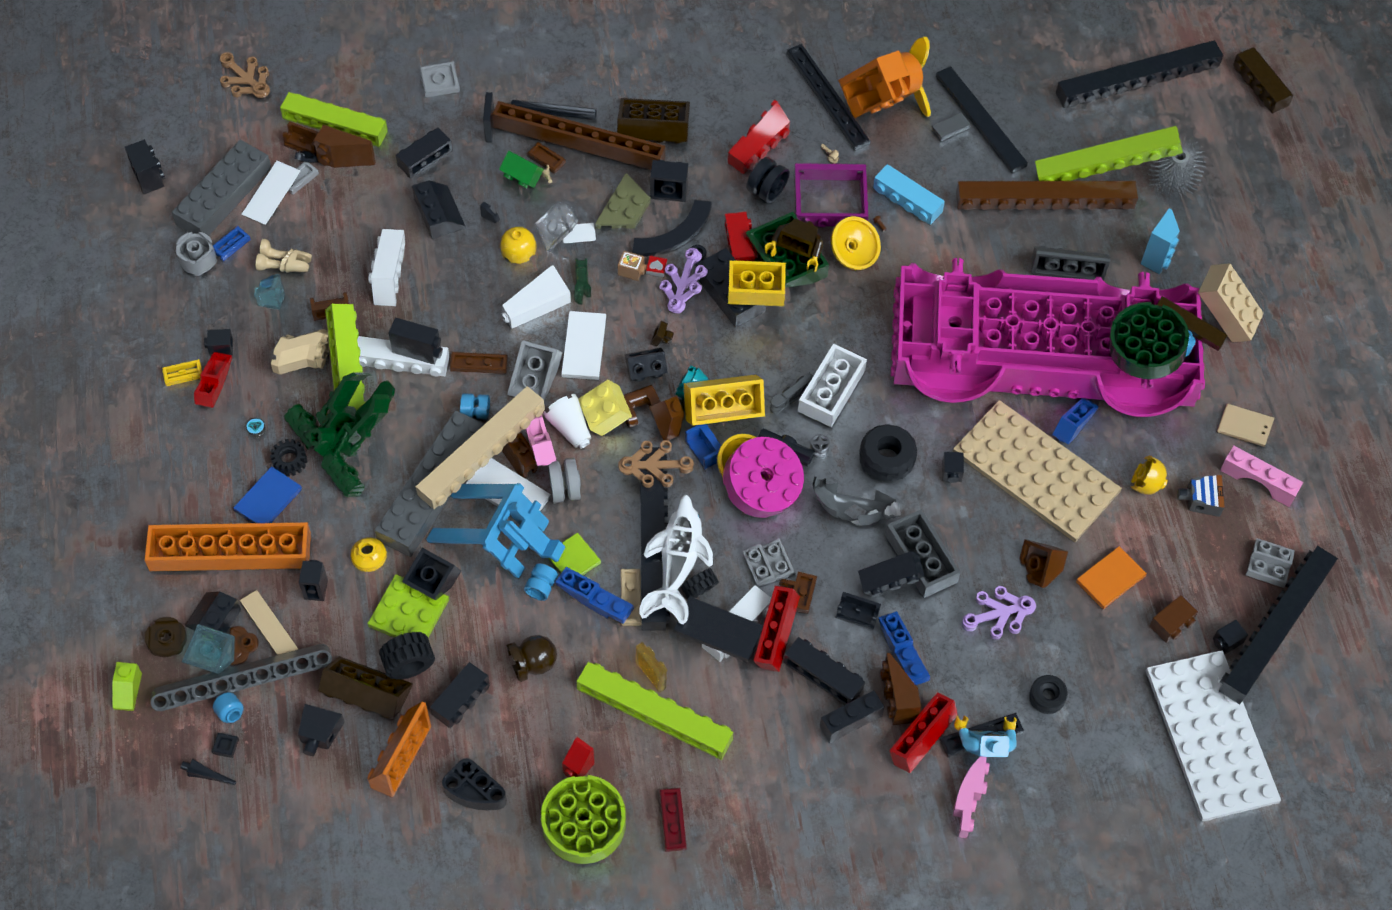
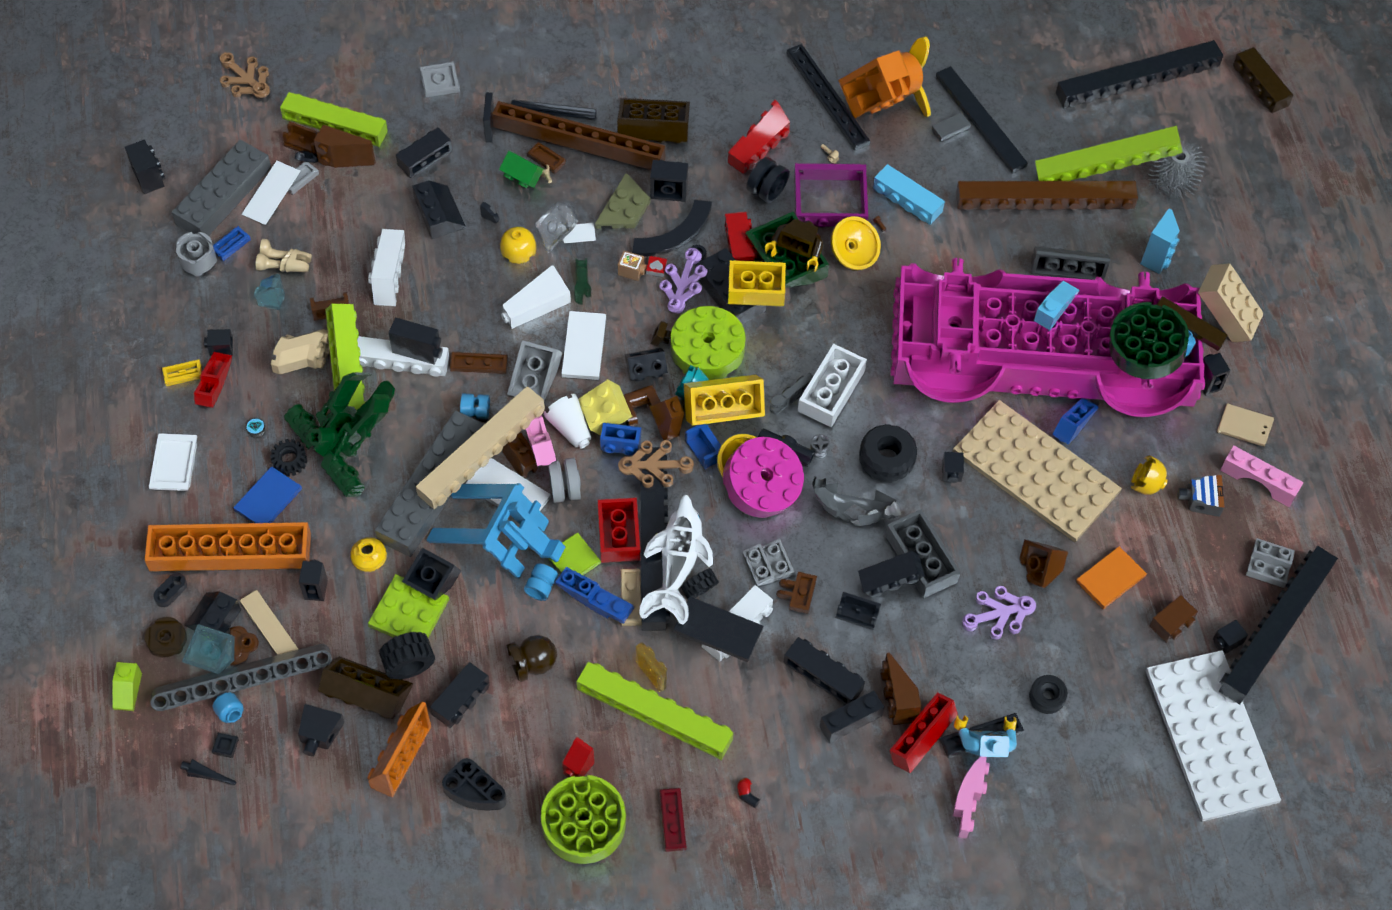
(170, 590): none -> black beam
(173, 462): none -> white piece
(619, 530): none -> red brick
(620, 439): none -> blue brick
(708, 340): none -> lime brick
(744, 793): none -> arm
(776, 628): red brick -> none
(902, 647): blue slope -> none
(1055, 304): none -> medium azure slope
(1215, 373): none -> black brick

